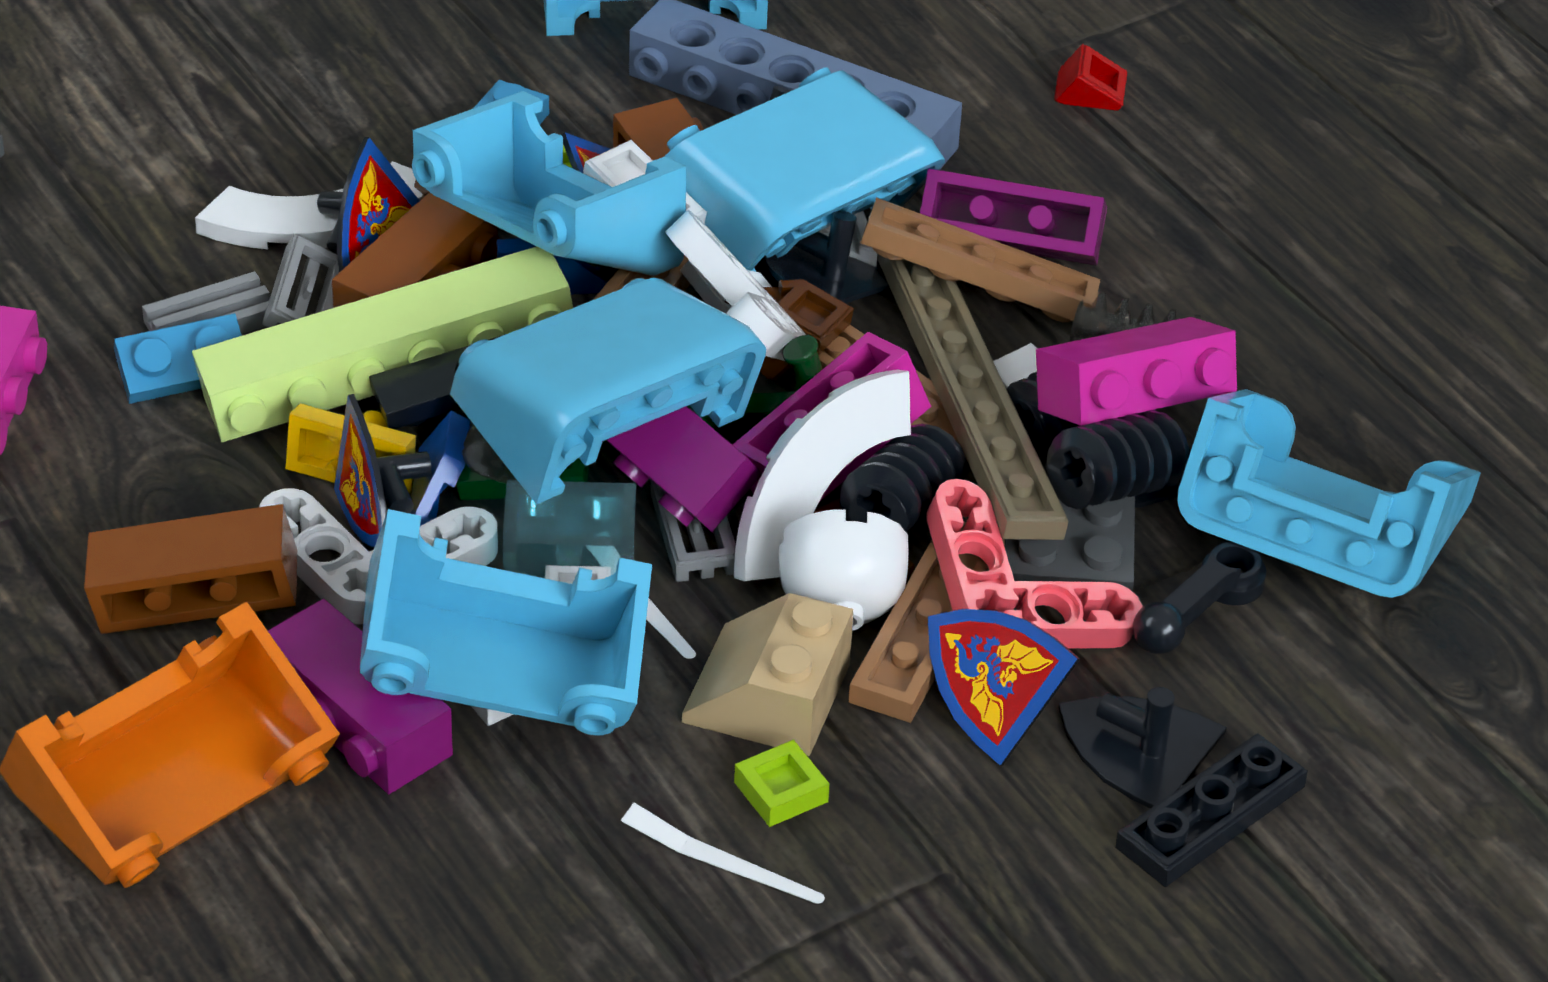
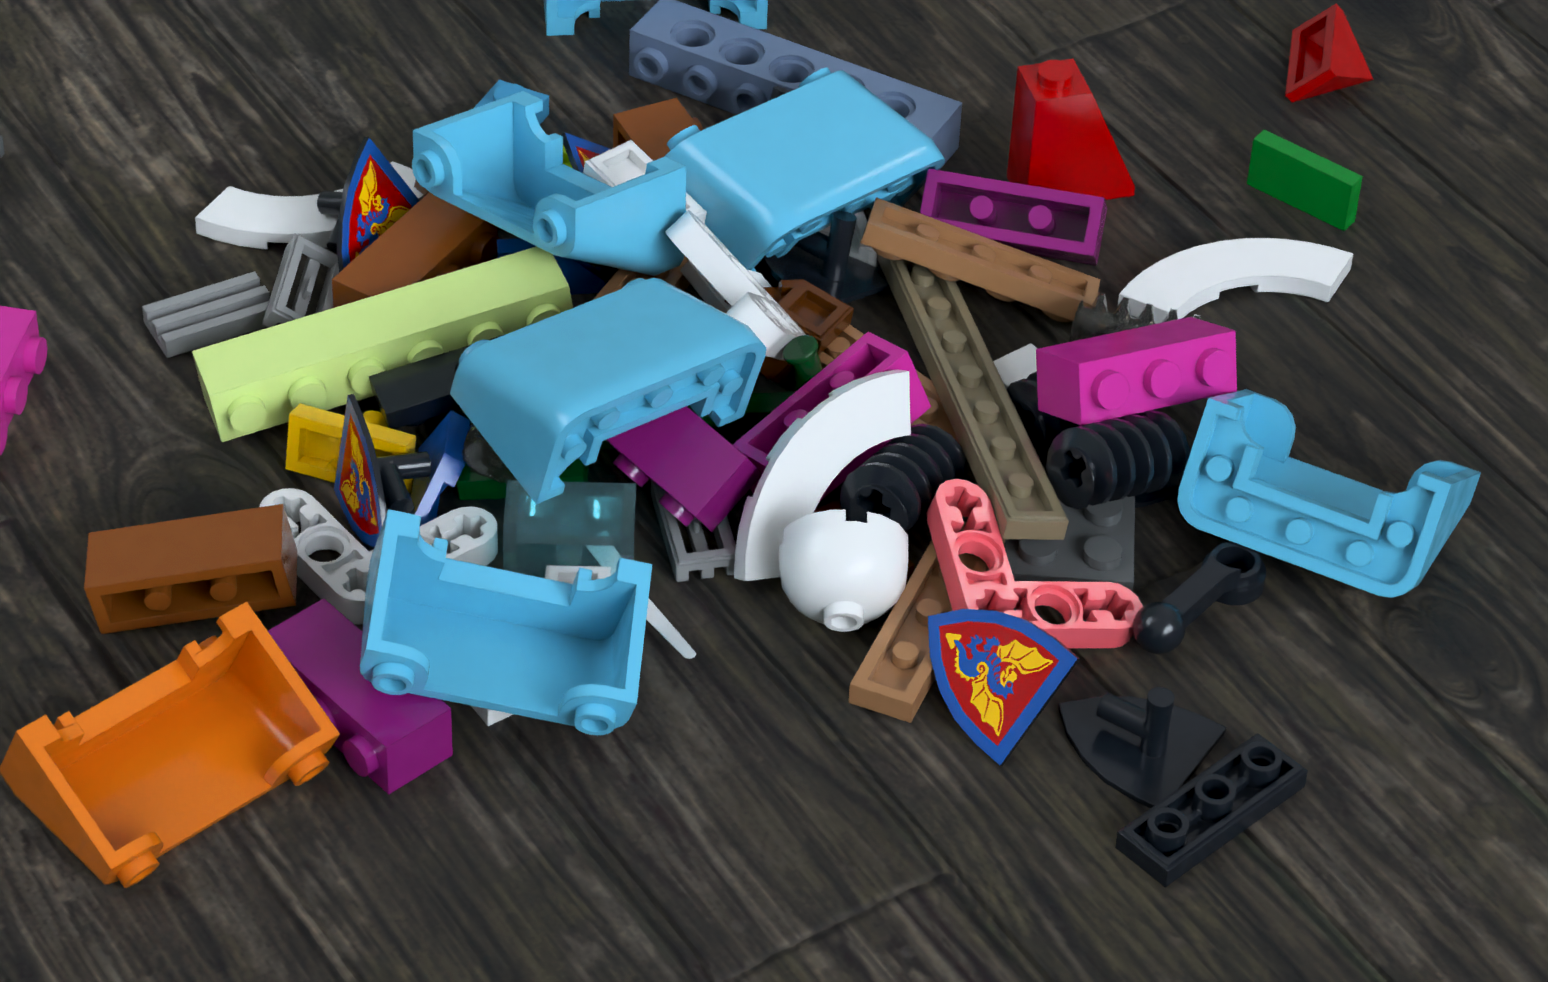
(162, 359): dark azure plate -> none
(675, 839): white sticker -> none
(774, 672): tan slope -> none
(781, 783): lime plate -> none
(1062, 136): none -> red slope
(1091, 81): red slope -> none
(1265, 264): none -> white tile
(1304, 180): none -> green tile
(1324, 57): none -> red slope

